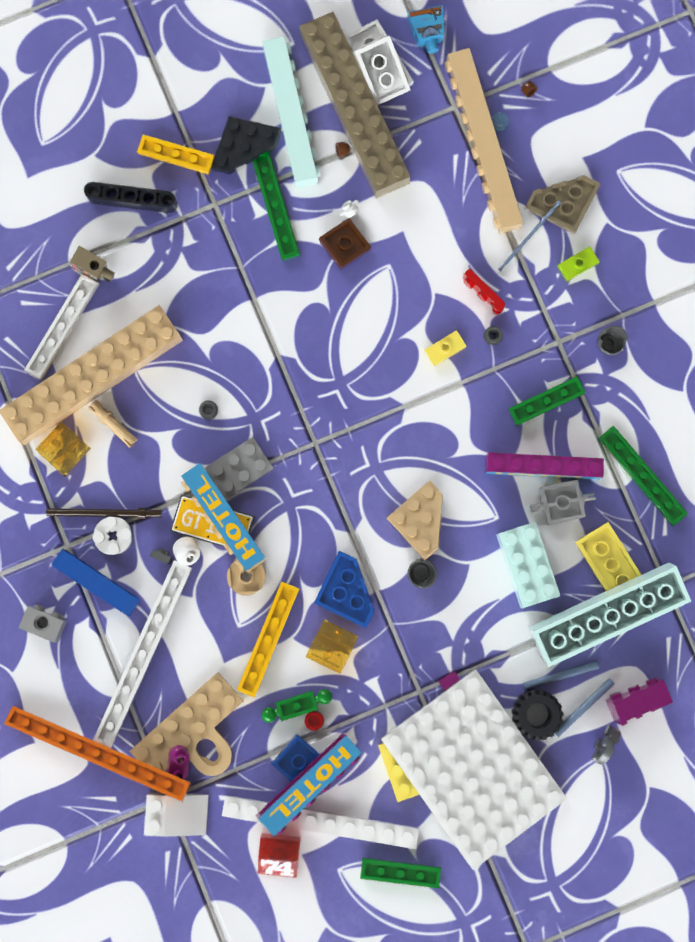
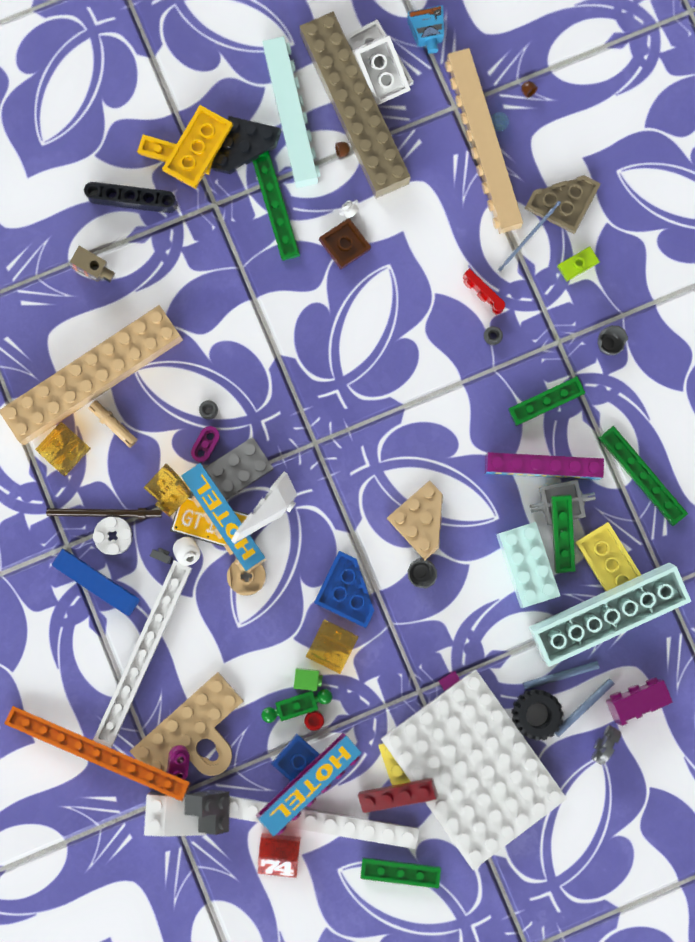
(31, 623): light grey brick -> none
(61, 326): white tile -> none
(168, 490): none -> clear yellow slope
(197, 146): none -> yellow plate
(203, 443): none -> magenta plate
(211, 809): none -> dark grey brick
(268, 639): yellow plate -> none
(272, 507): none -> white wedge
(307, 679): none -> bright green brick
(397, 795): none -> dark red plate
(445, 348): light yellow plate -> none
(563, 533): none -> green plate

